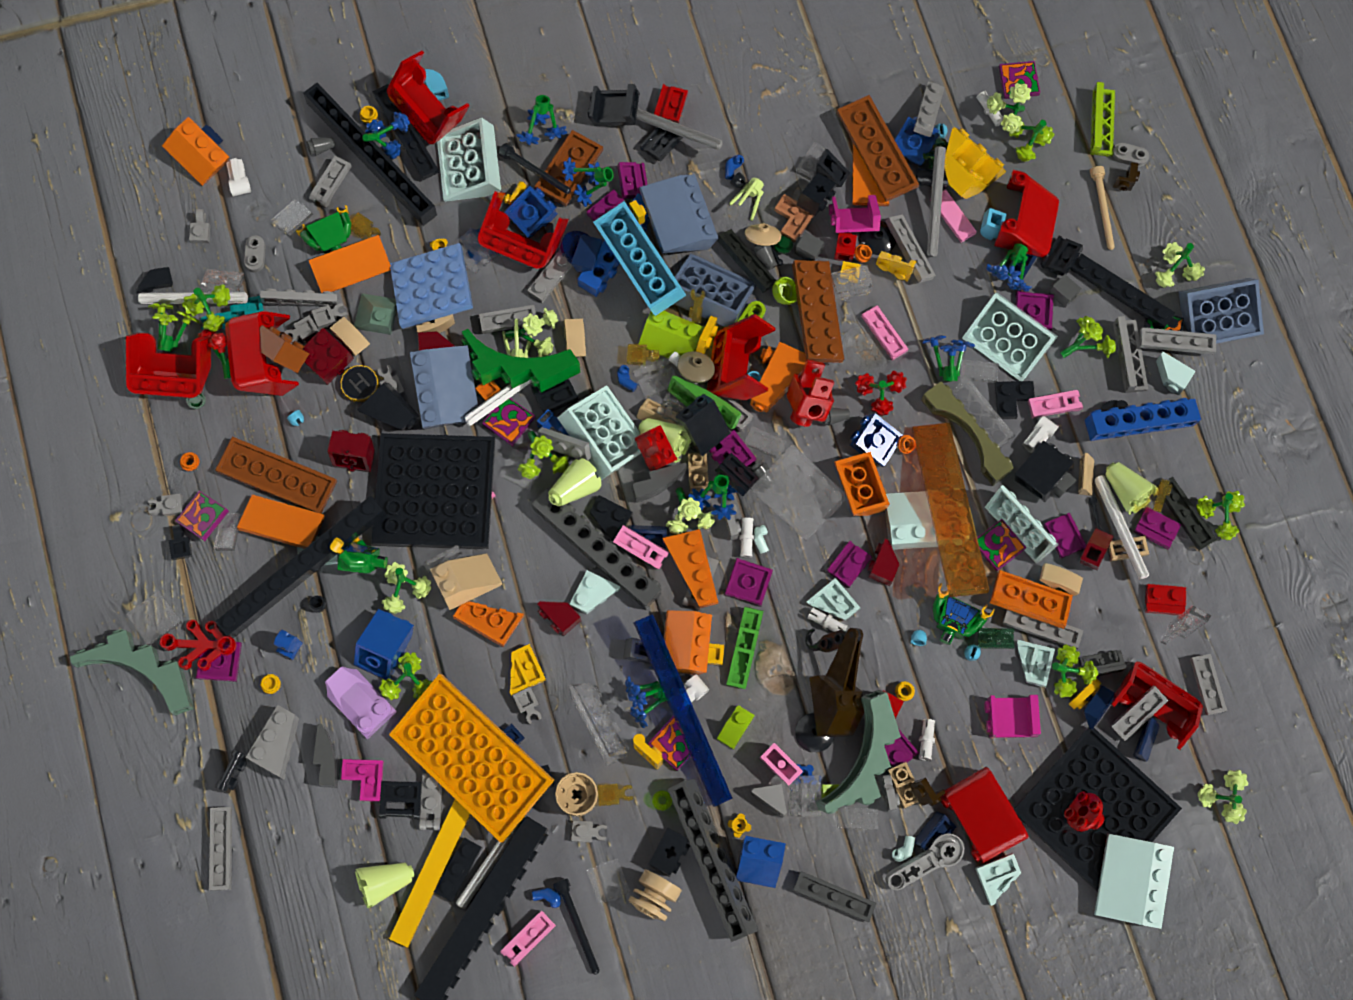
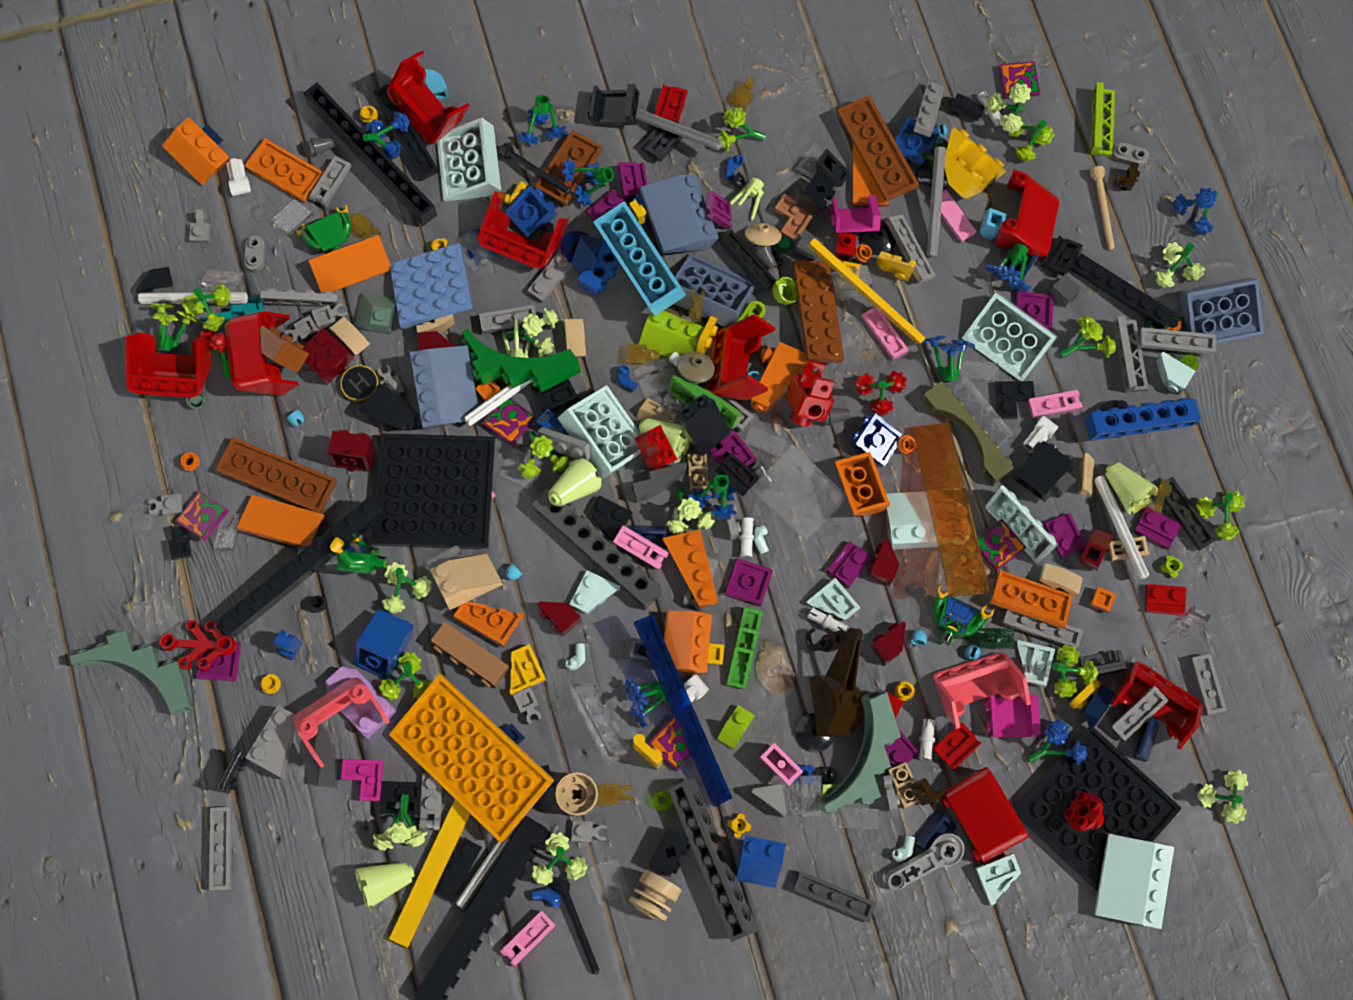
(284, 170): none -> orange tile
(349, 692): none -> coral windscreen
(398, 831): none -> yellowish green plant
(470, 655): none -> medium nougat brick
(513, 572): none -> medium azure hinge
(557, 845): none -> yellowish green plant
(577, 660): none -> light aqua arm
(719, 210): none -> magenta plate
(736, 118): none -> lime plant
(742, 96): none -> clear yellow plate
(823, 773): none -> black hinge
(866, 291): none -> yellow tile
(891, 644): none -> dark red slope
(957, 746): none -> red plate
(966, 106): none -> black piece
(977, 681): none -> coral windscreen
(1057, 733): none -> blue plant
(1103, 599): none -> orange plate
(1177, 565): none -> lime plate
(1192, 360): none -> clear neon green plate
(1205, 199): none -> blue plant

